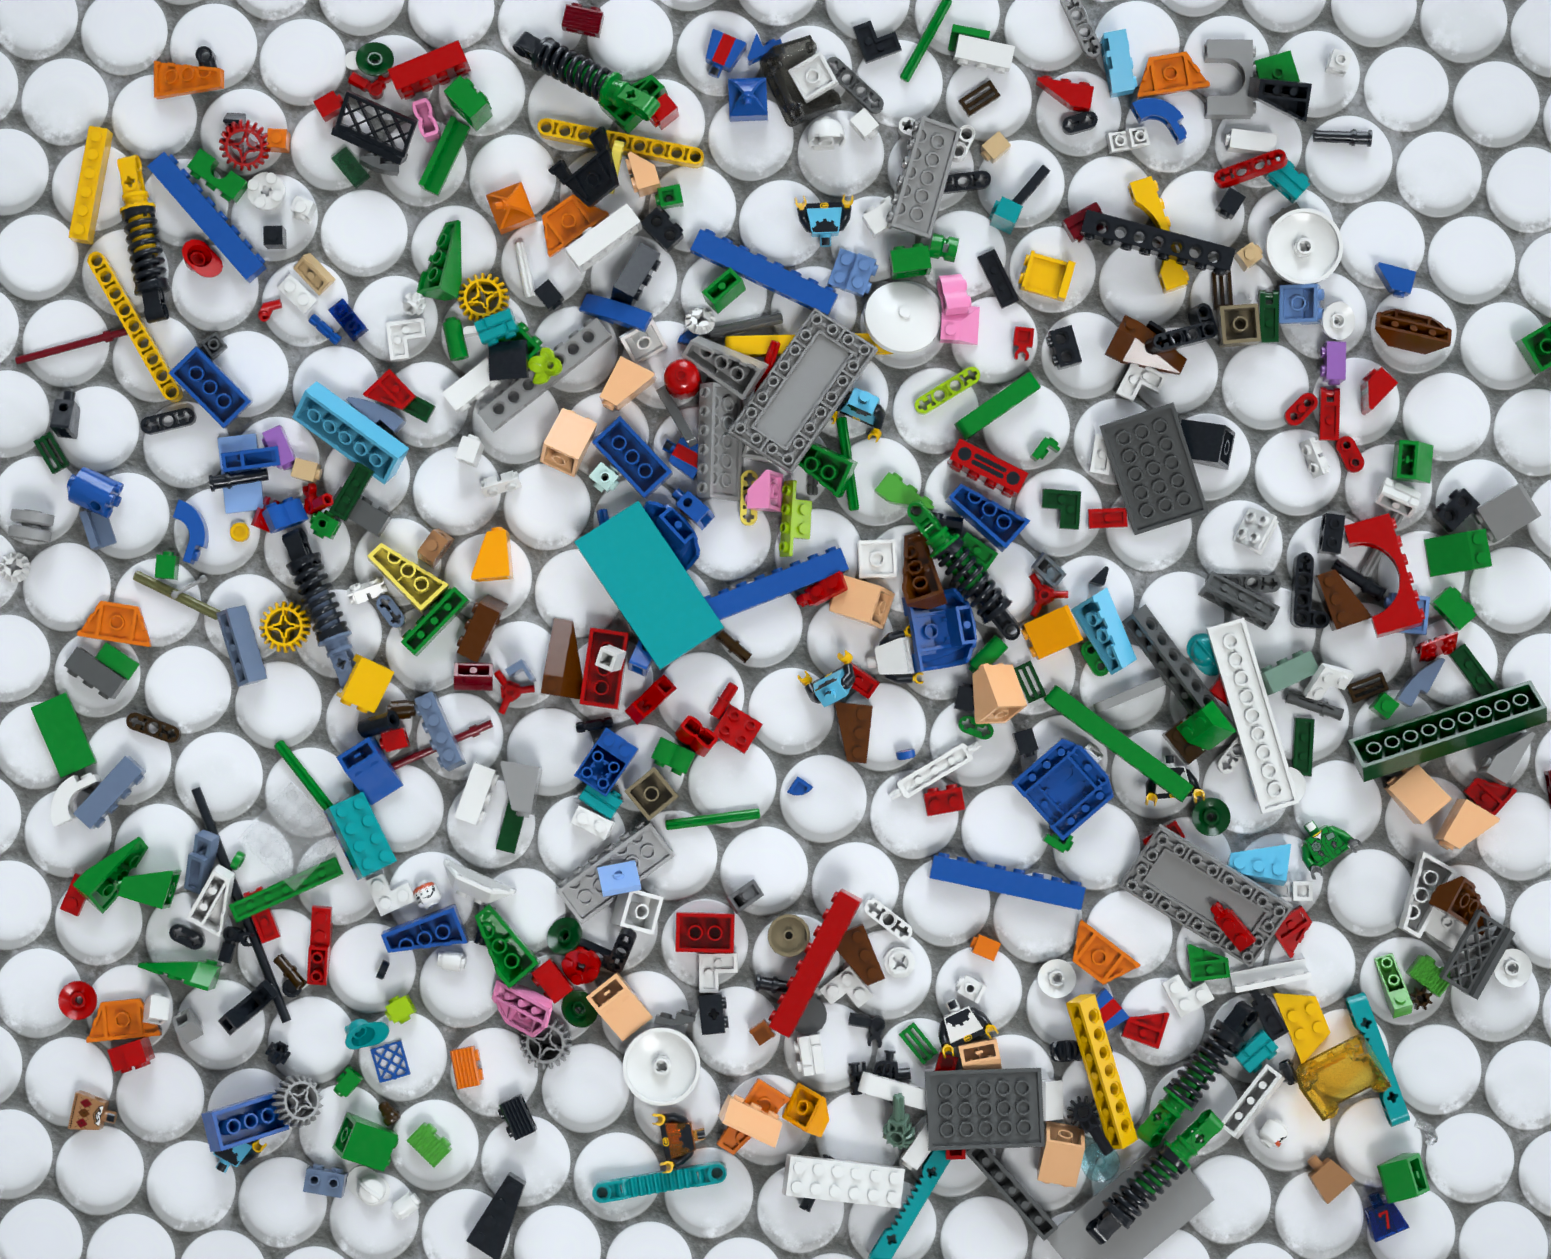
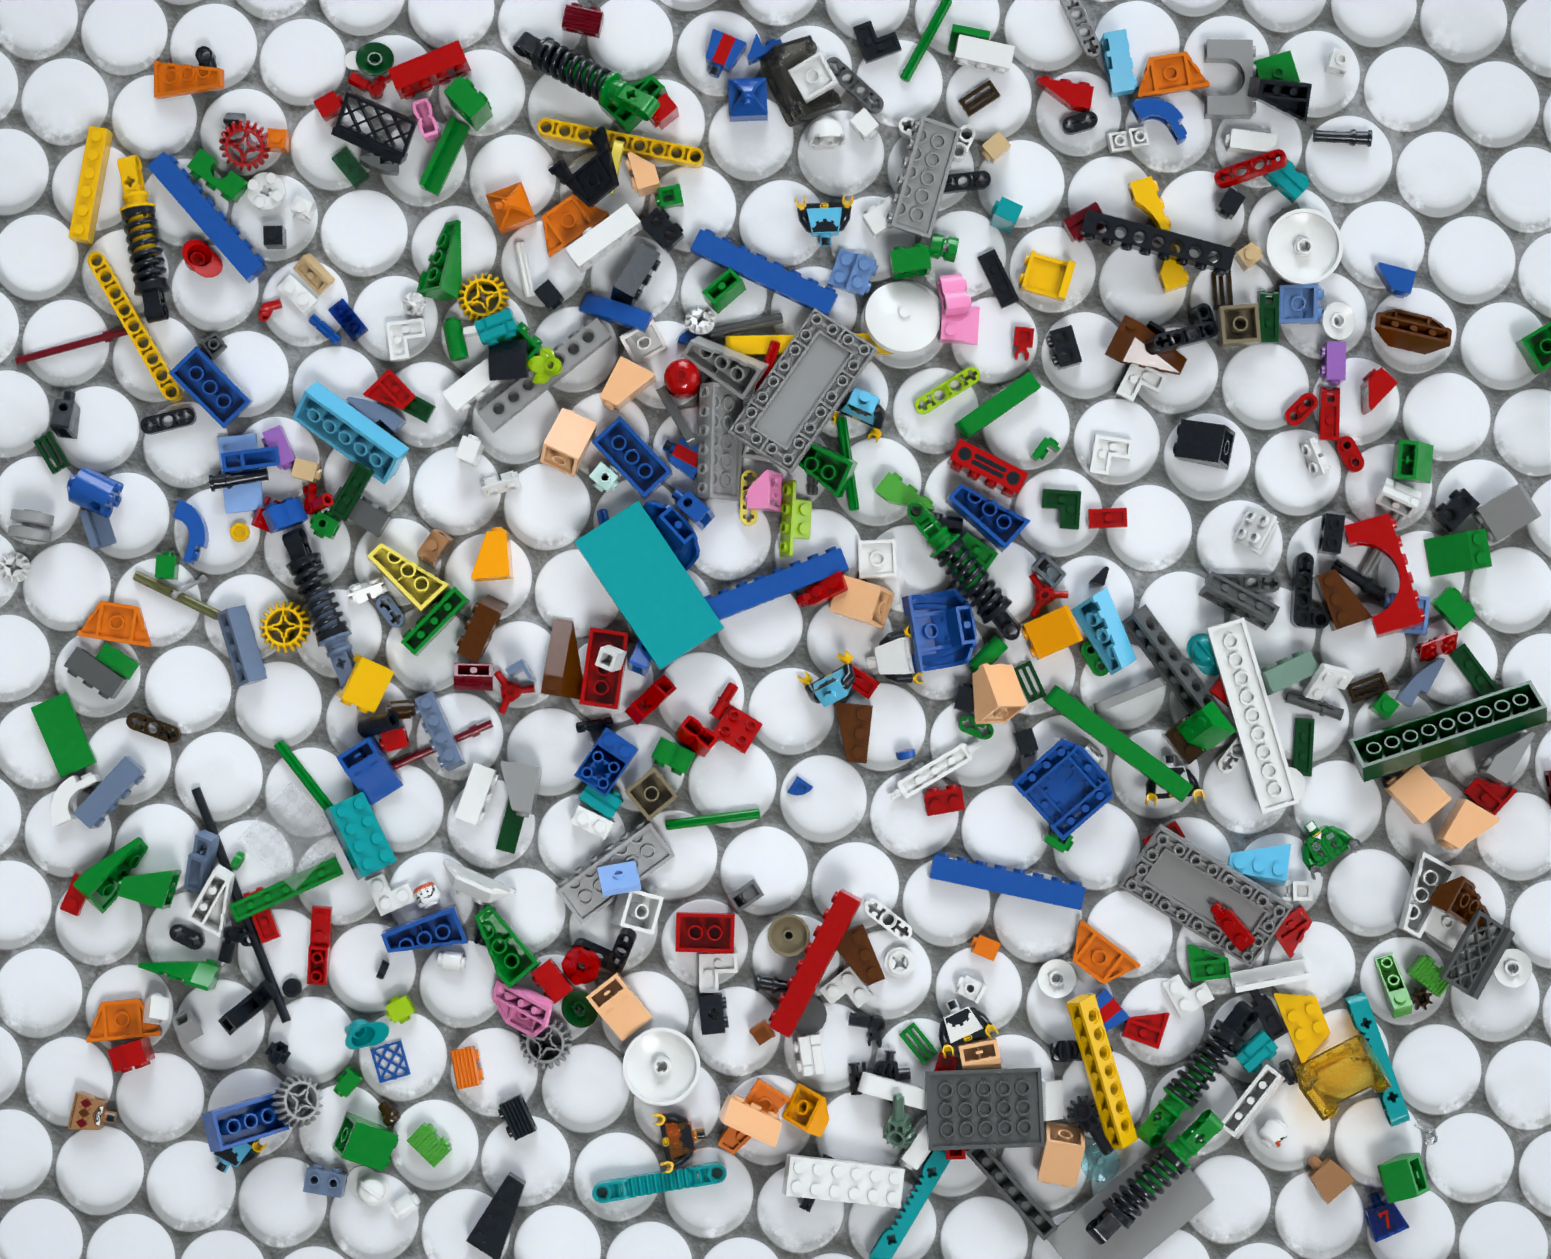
(68, 1000): red dish -> none
(290, 971): dark brown pin -> none
(560, 931): dark green dish -> none
(681, 1018): dark grey slope -> none
(733, 646): dark brown pin -> none
(920, 578): reddish brown wedge -> none
(1031, 185): black beam -> none
(1154, 468): dark grey plate -> none
(1220, 819): dark green dish -> none

